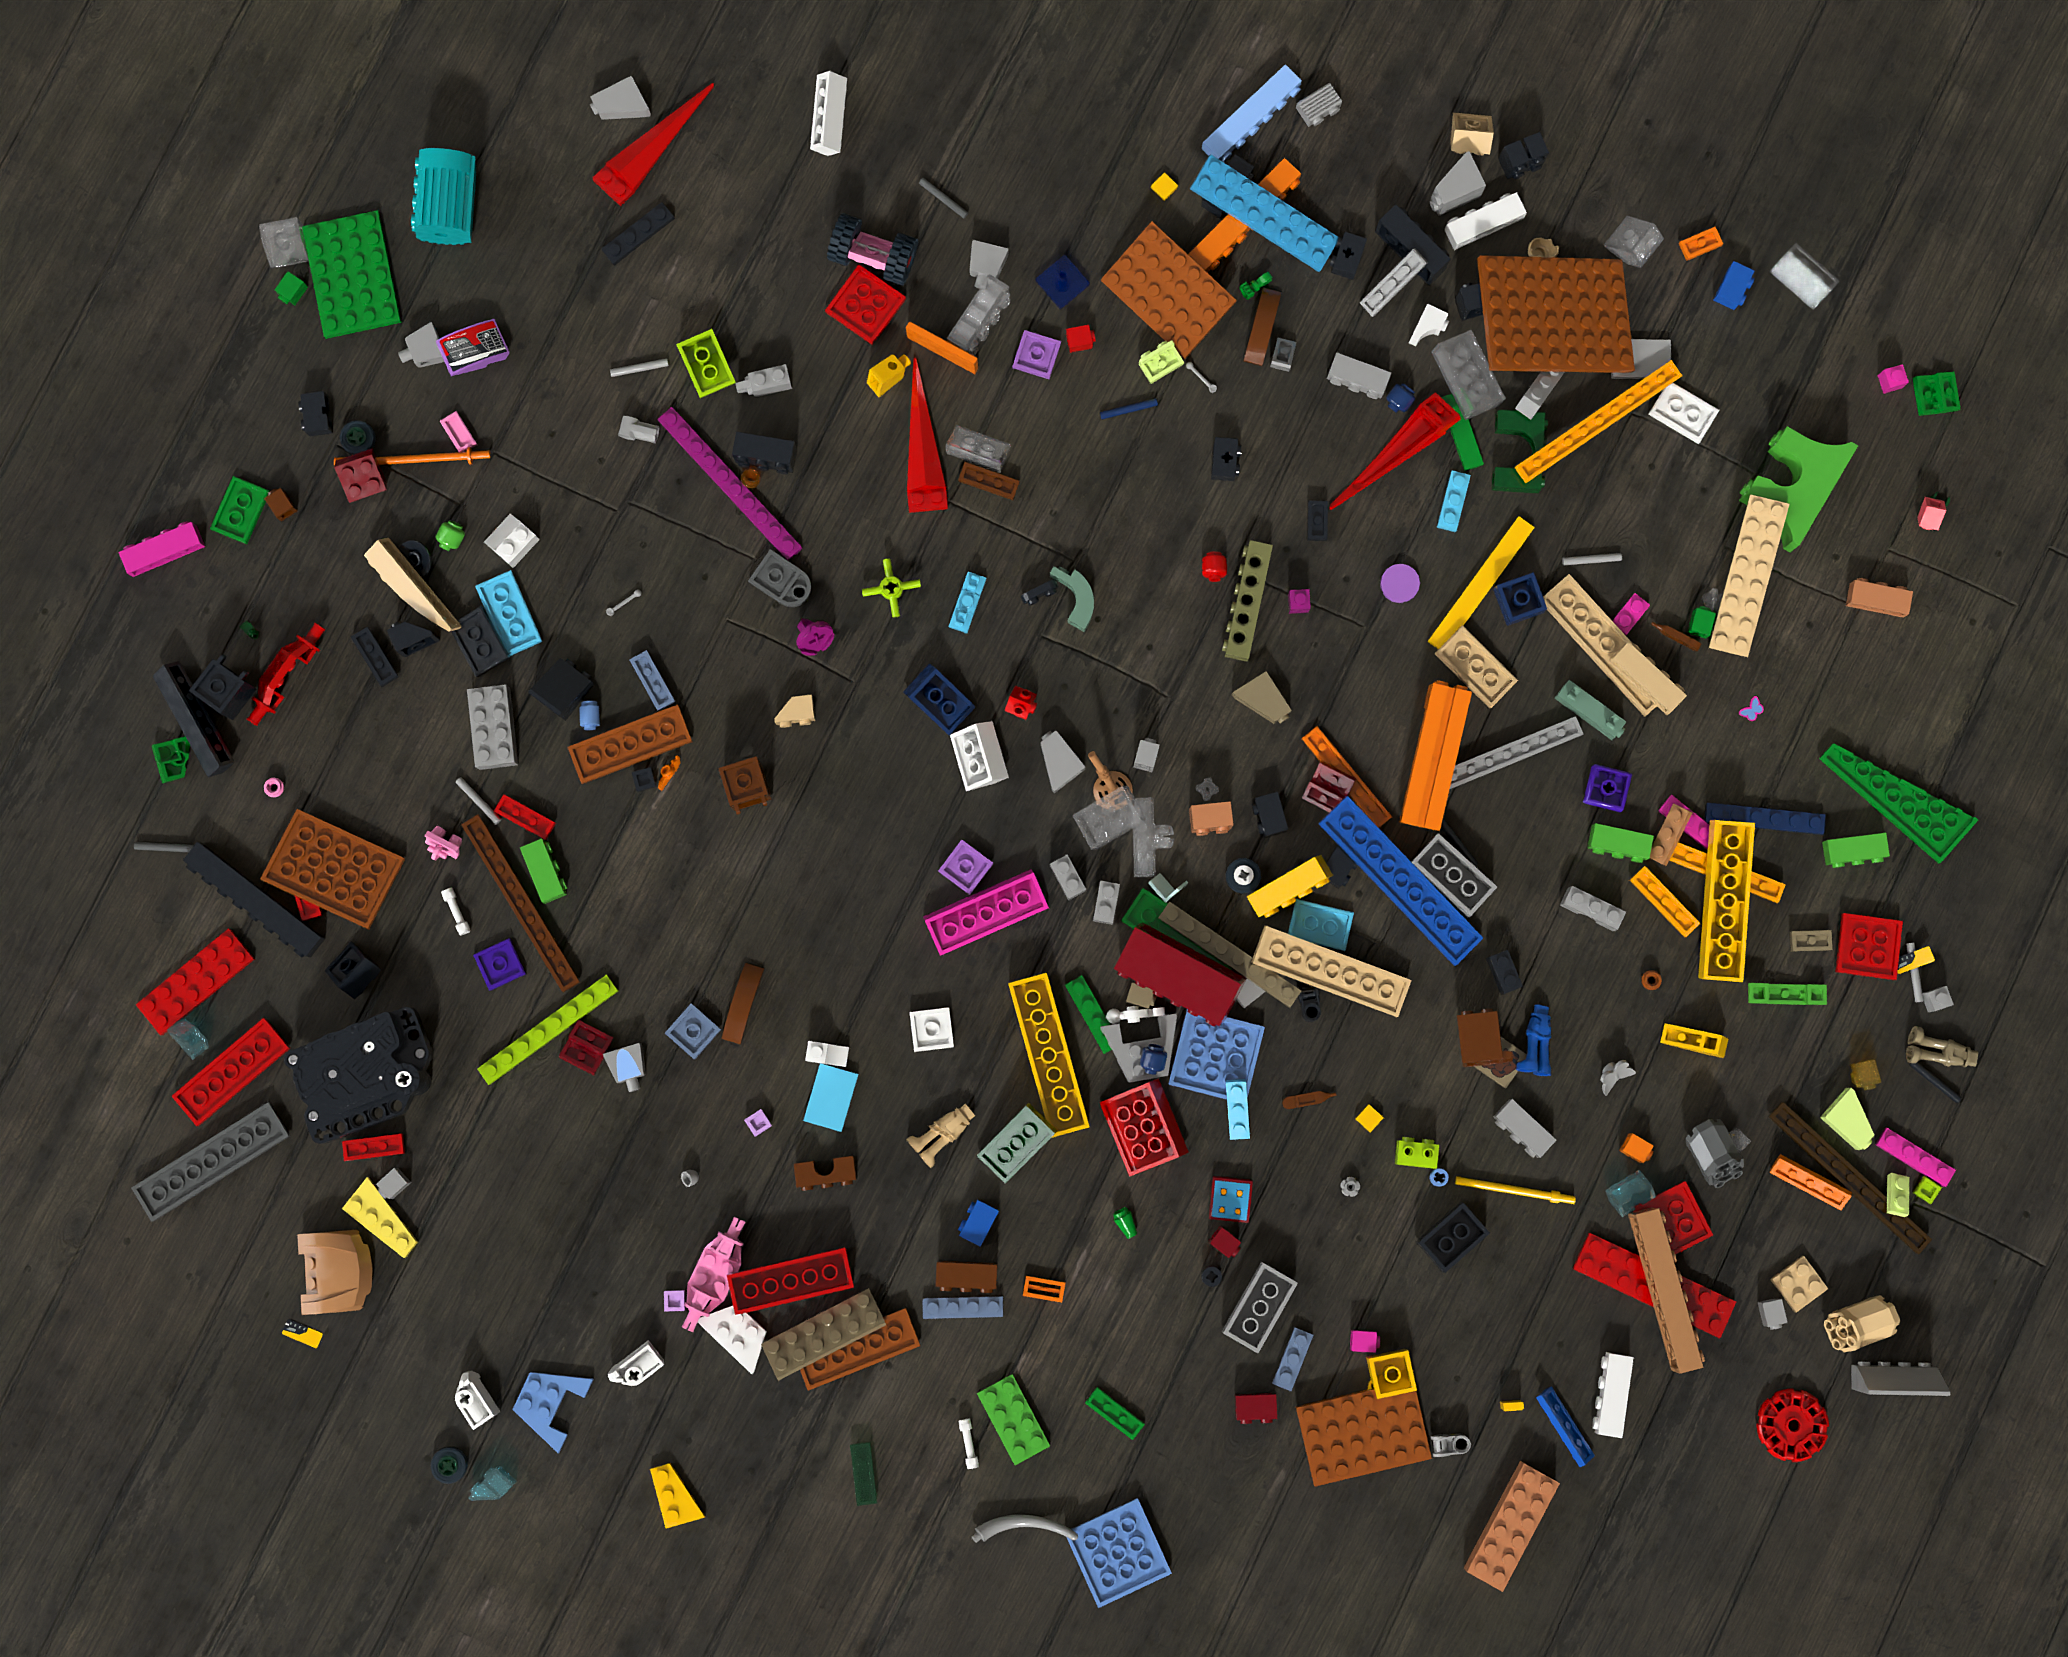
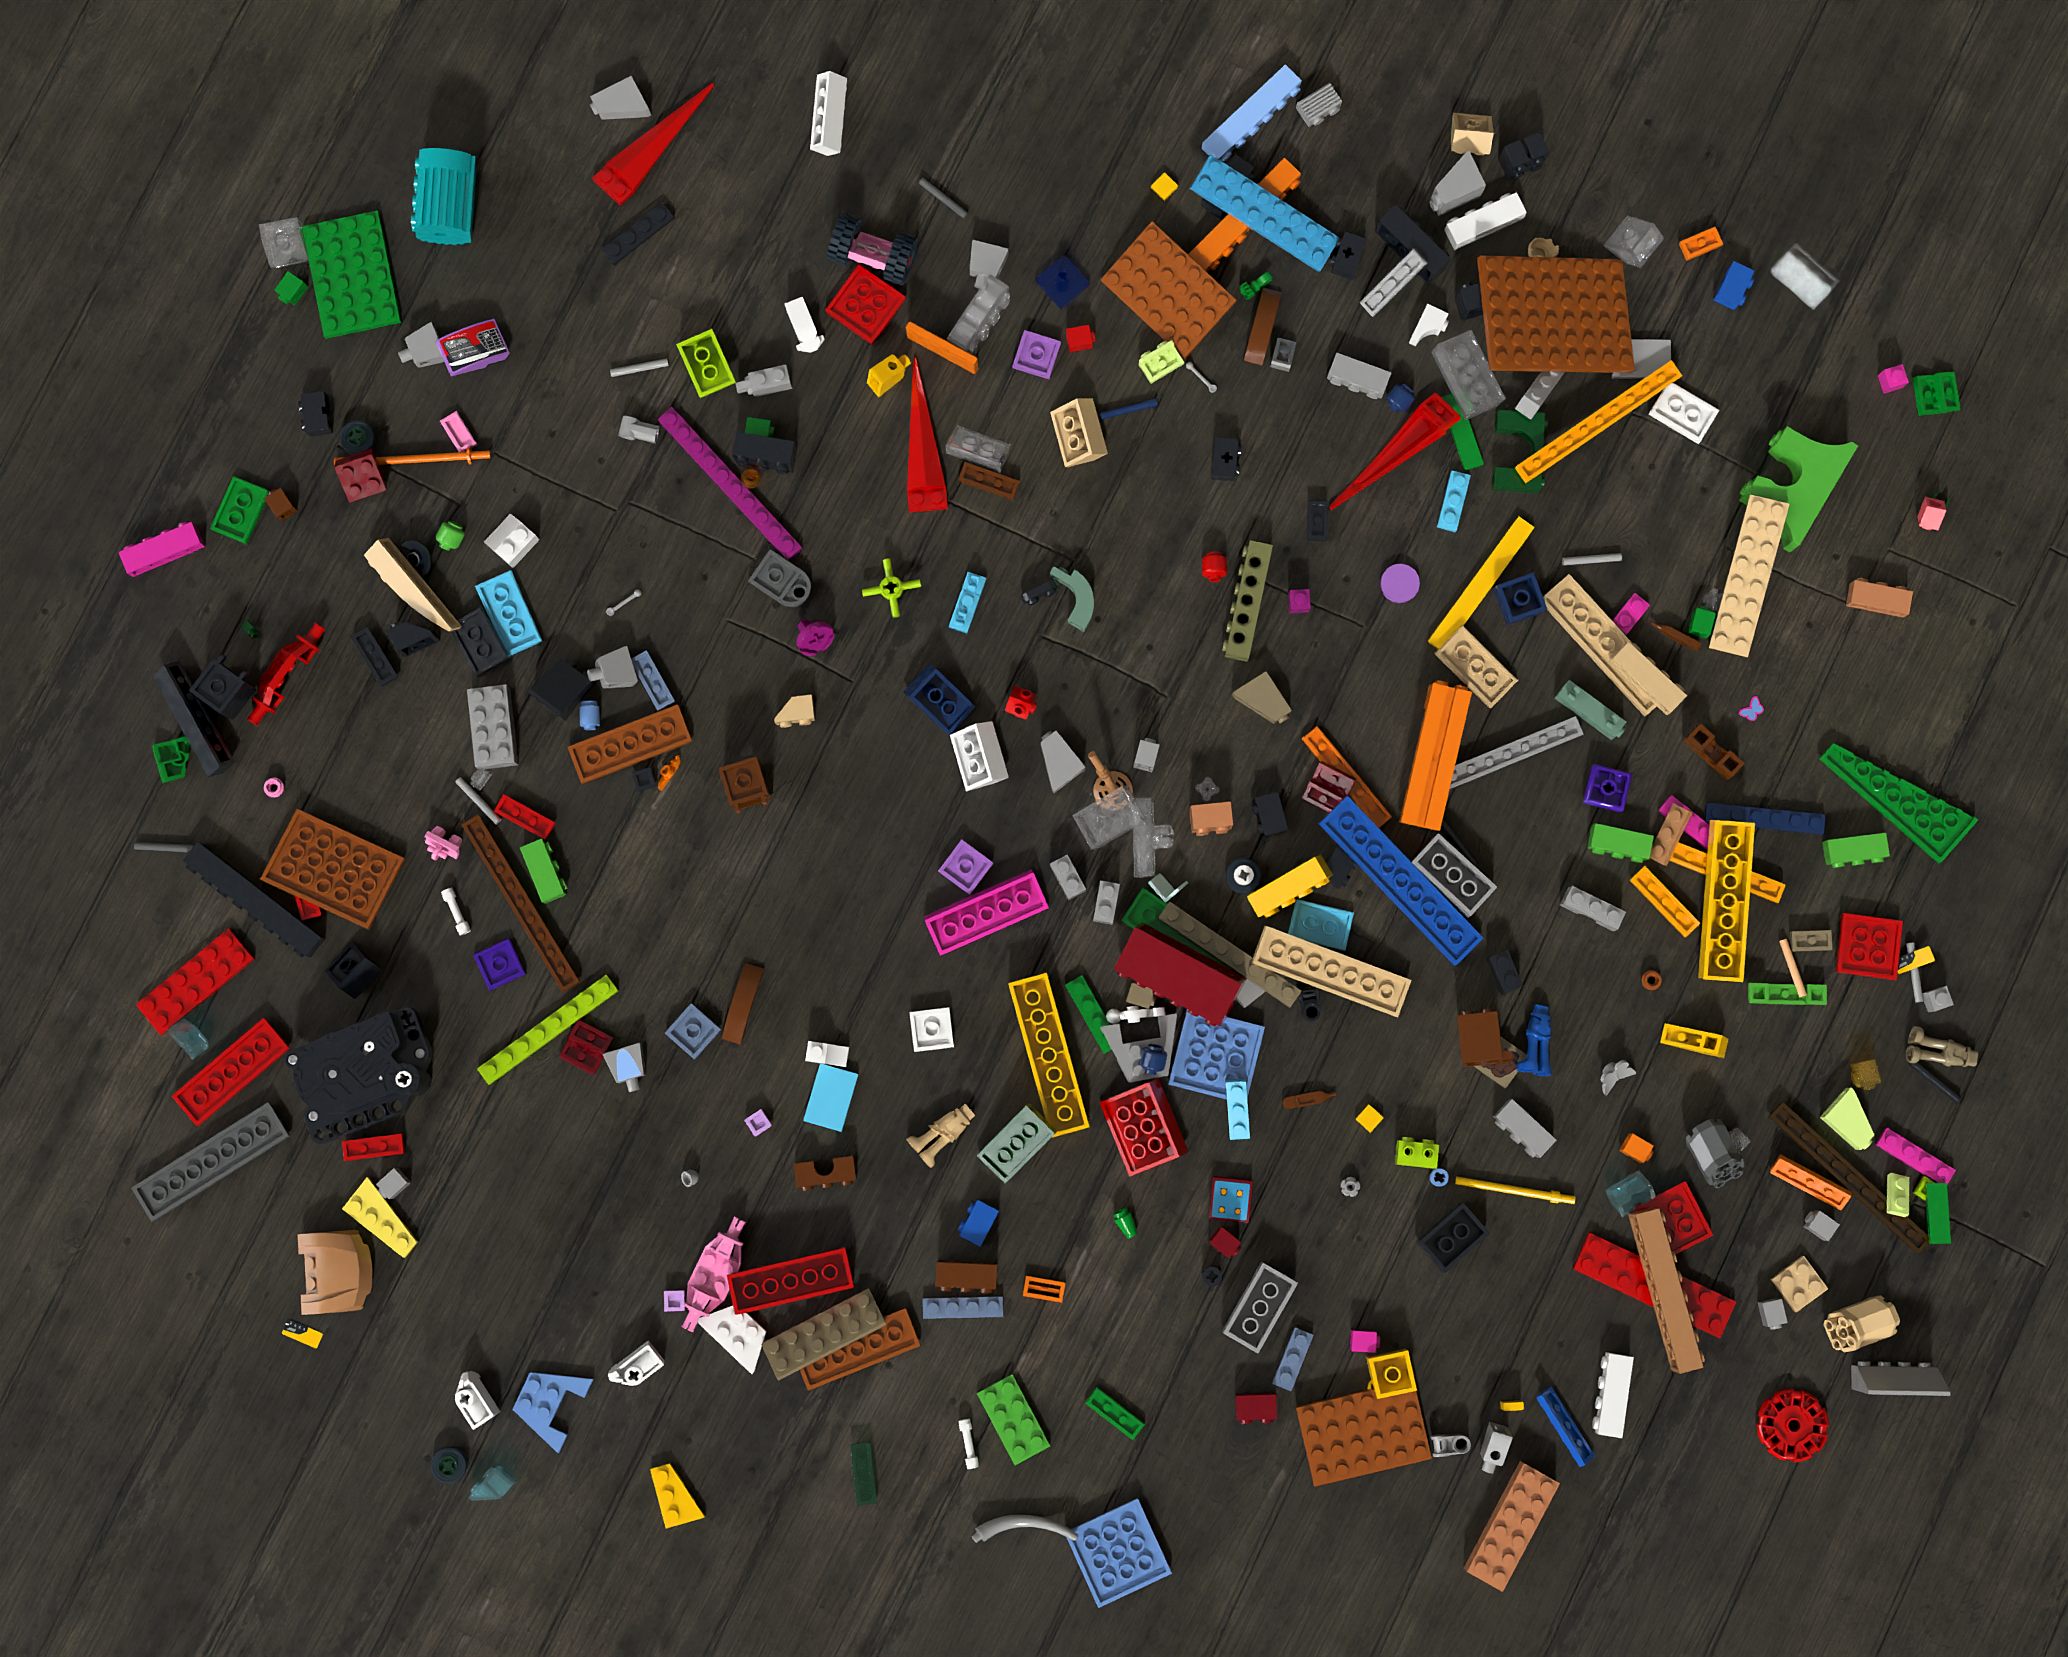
(480, 778): none -> clear plate
(614, 669): none -> light grey torso
(759, 427): none -> green brick
(803, 326): none -> white piece
(1078, 432): none -> tan slope
(1496, 1439): none -> light grey torso
(1704, 745): none -> reddish brown arch
(1793, 968): none -> light nougat bar
(1820, 1225): none -> light grey brick
(1937, 1213): none -> green tile

